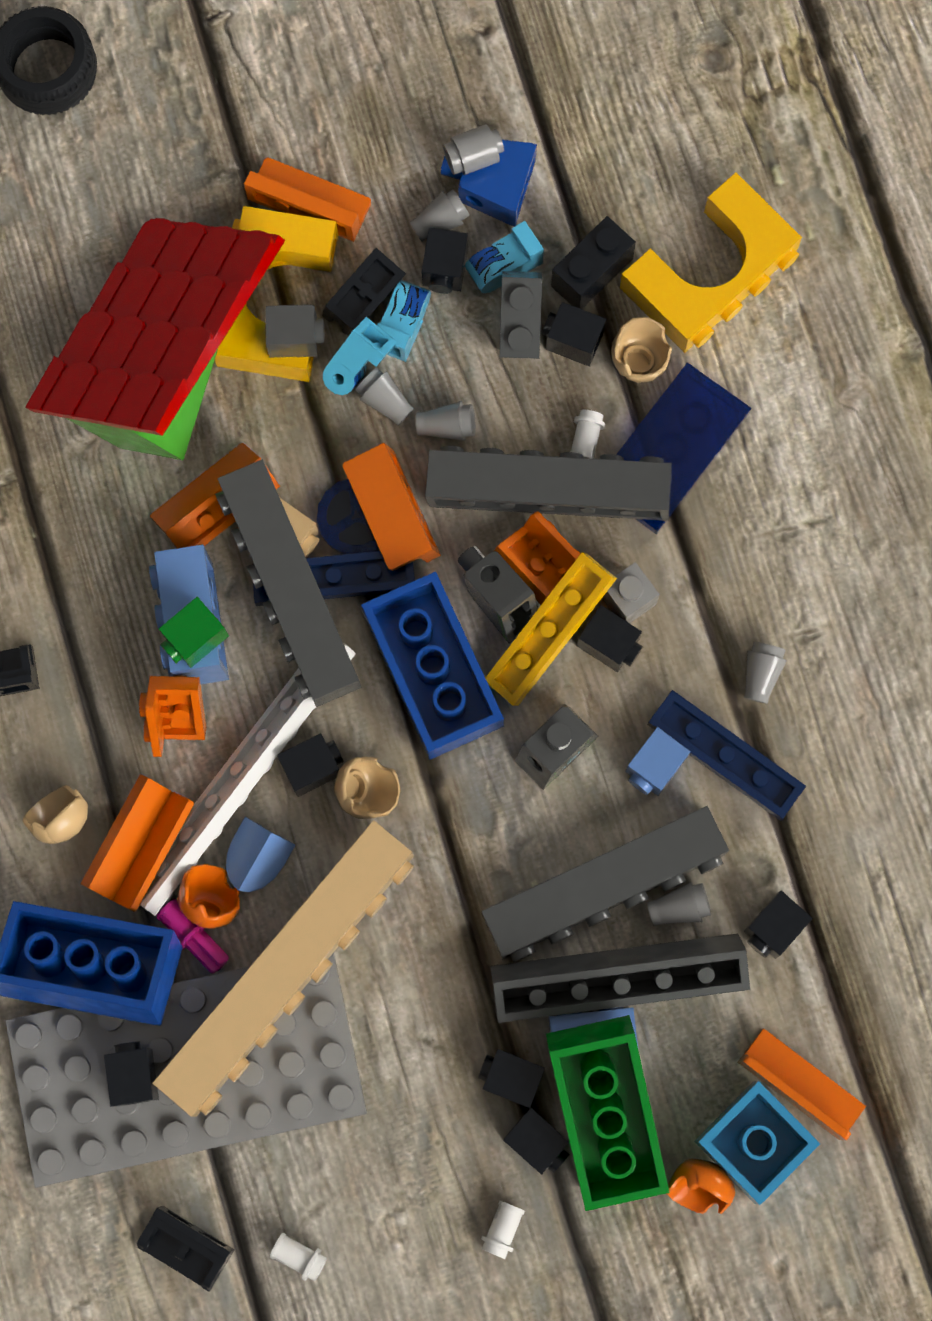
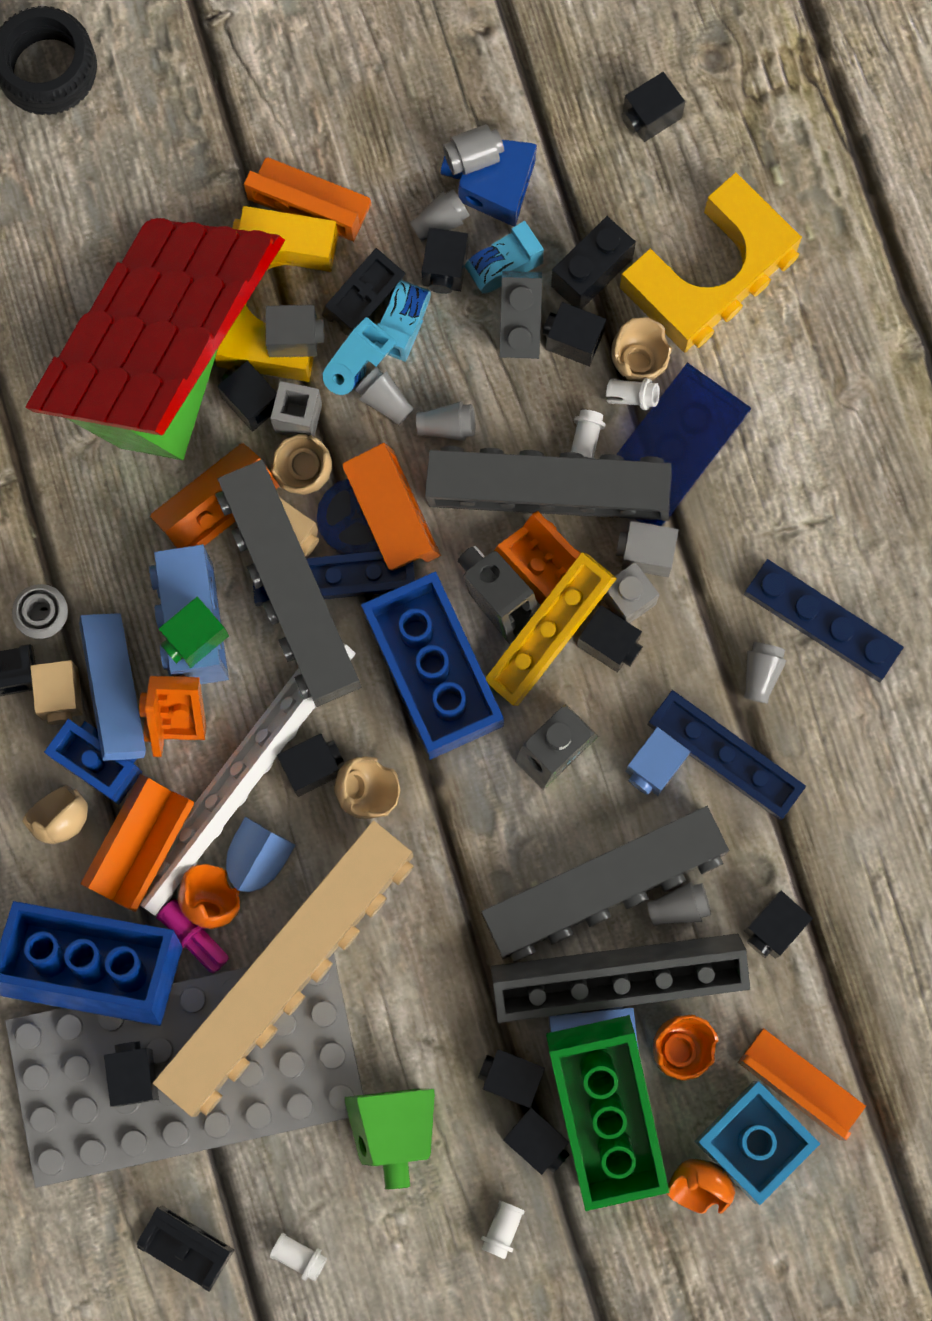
(30, 615): none -> light grey cone
(56, 691): none -> tan brick
(80, 753): none -> blue brick
(112, 687): none -> medium blue tile
(247, 394): none -> black brick
(296, 409): none -> light grey brick
(301, 464): none -> tan hair
(392, 1130): none -> bright green torso
(633, 393): none -> white pin
(649, 547): none -> light grey brick
(652, 107): none -> black brick
(685, 1047): none -> orange hair
(823, 620): none -> dark blue plate

